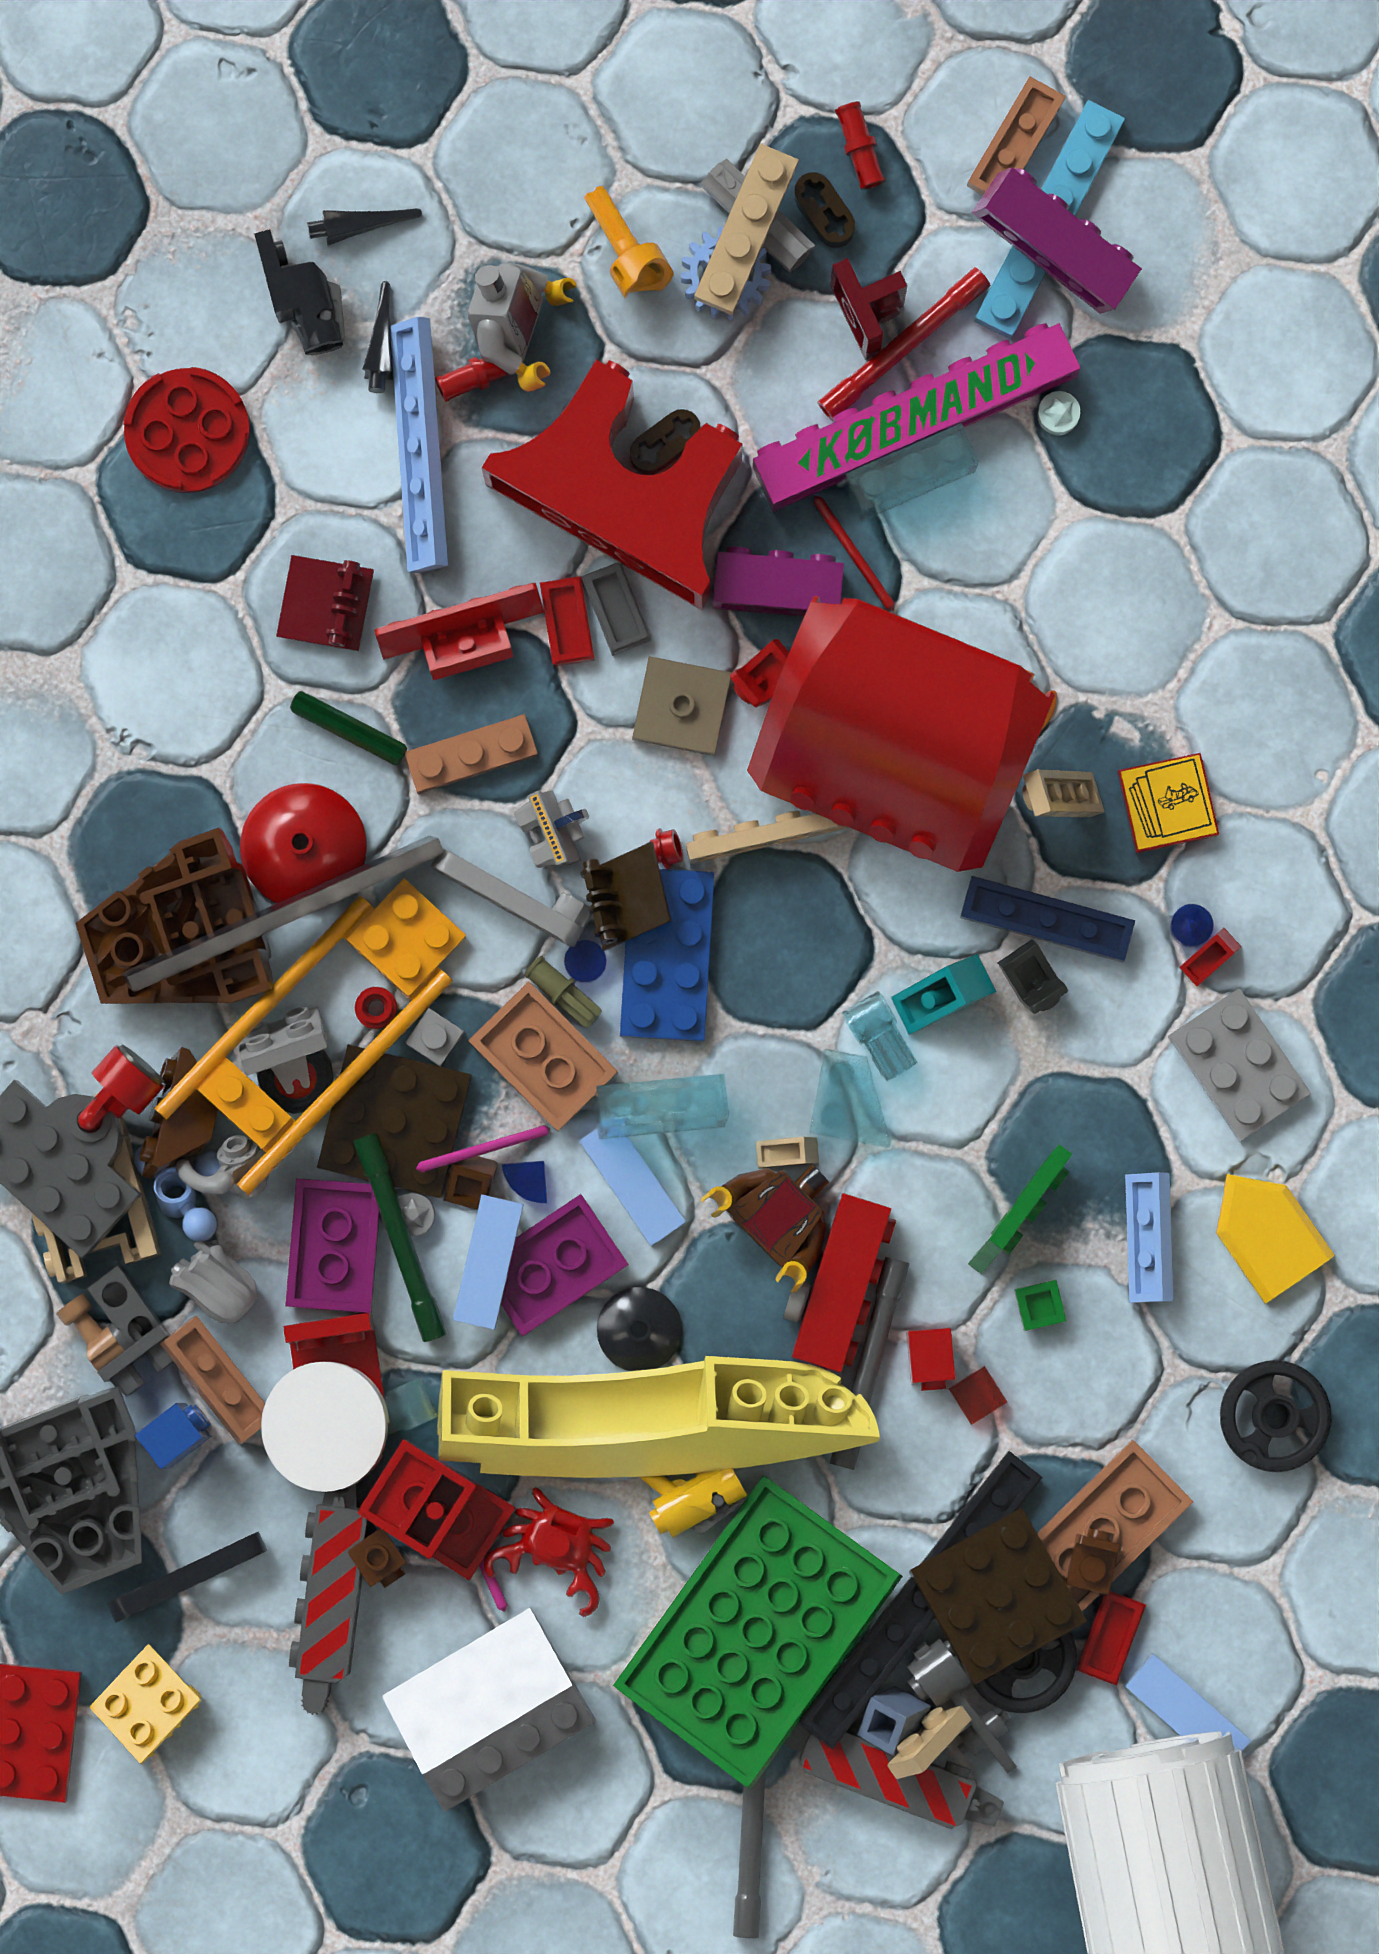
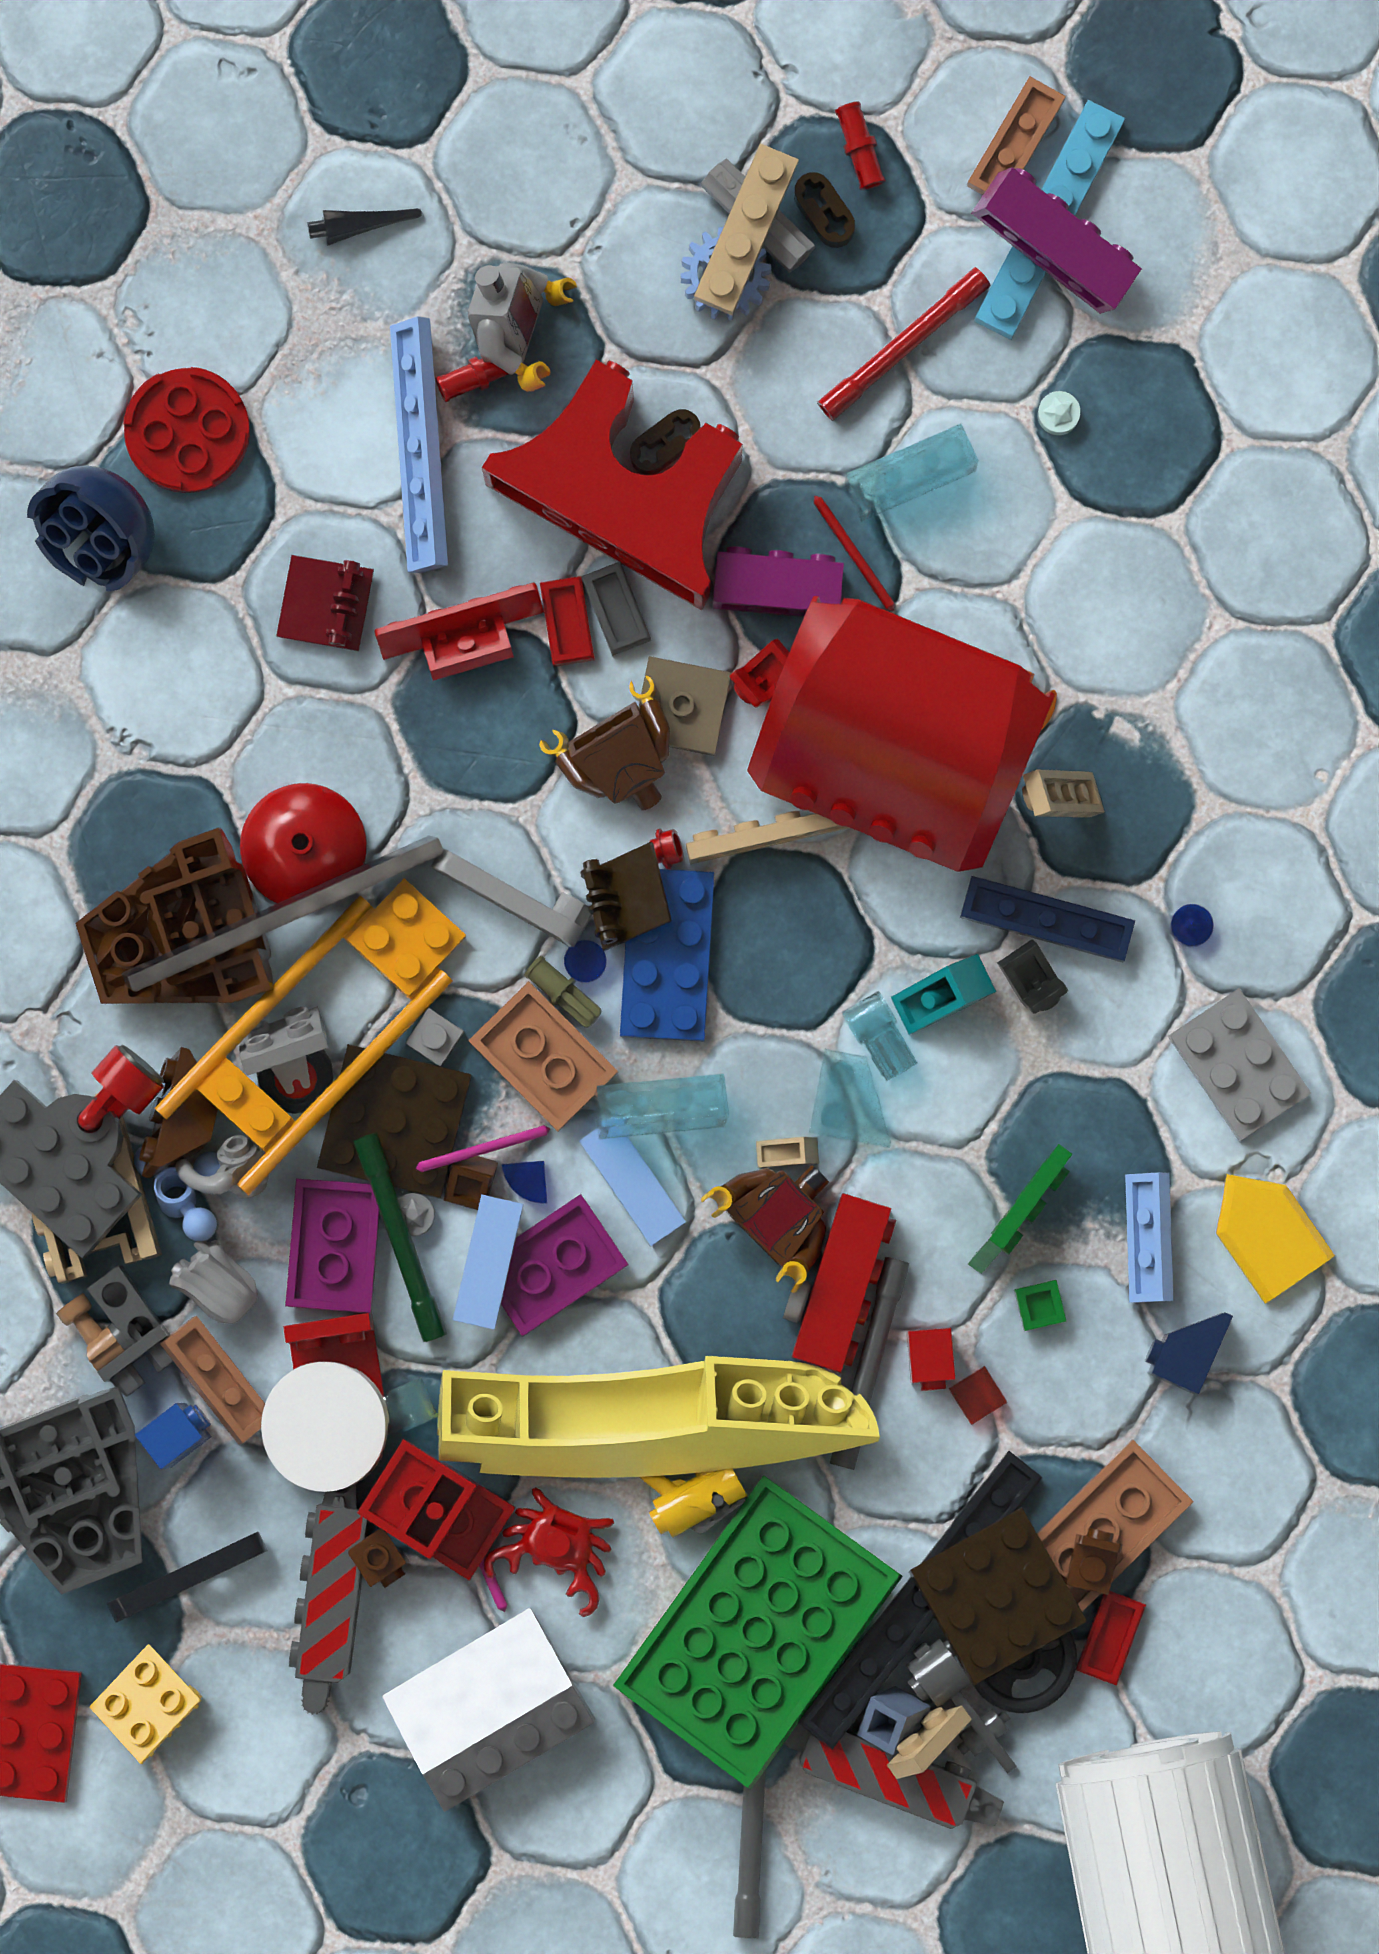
(107, 511): none -> dark blue cylinder
(303, 295): black plate -> none
(348, 728): dark green axle -> none
(366, 998): red plate -> none
(378, 357): black piece -> none
(471, 754): nougat plate -> none
(558, 826): light grey hips -> none
(619, 754): none -> reddish brown torso
(637, 265): light orange piece -> none
(661, 1337): black dish -> none
(867, 305): dark red bracket -> none
(932, 405): dark pink brick -> none
(1168, 803): yellow tile -> none
(1179, 1703): light blue tile -> none
(1188, 1352): none -> dark blue slope
(1210, 956): red piece -> none
(1254, 1448): black wheel -> none

